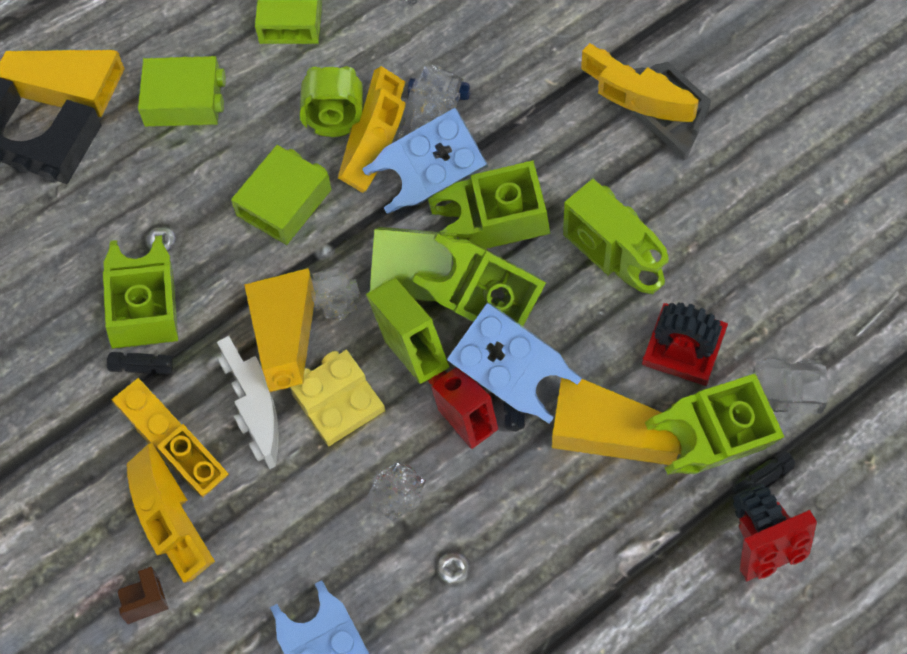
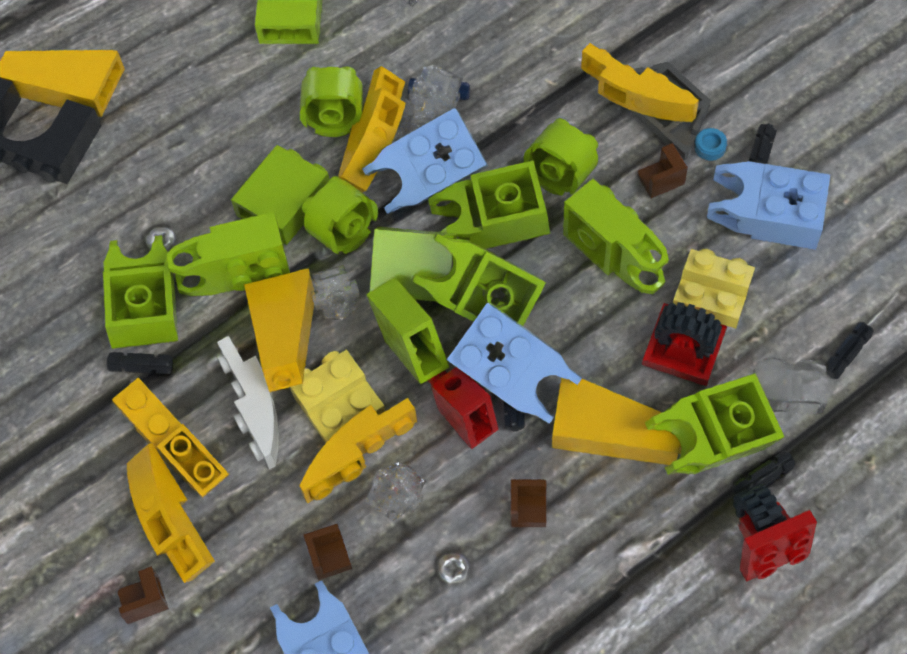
(181, 91): lime brick -> none
(231, 256): none -> lime brick
(327, 551): none -> reddish brown panel
(339, 216): none -> lime brick
(342, 454): none -> yellow slope
(528, 502): none -> reddish brown panel
(562, 157): none -> lime brick
(665, 174): none -> reddish brown panel
(710, 144): none -> dark azure tile
(715, 285): none -> light yellow plate
(762, 145): none -> black axle
(772, 203): none -> light blue brick
(848, 350): none -> black axle

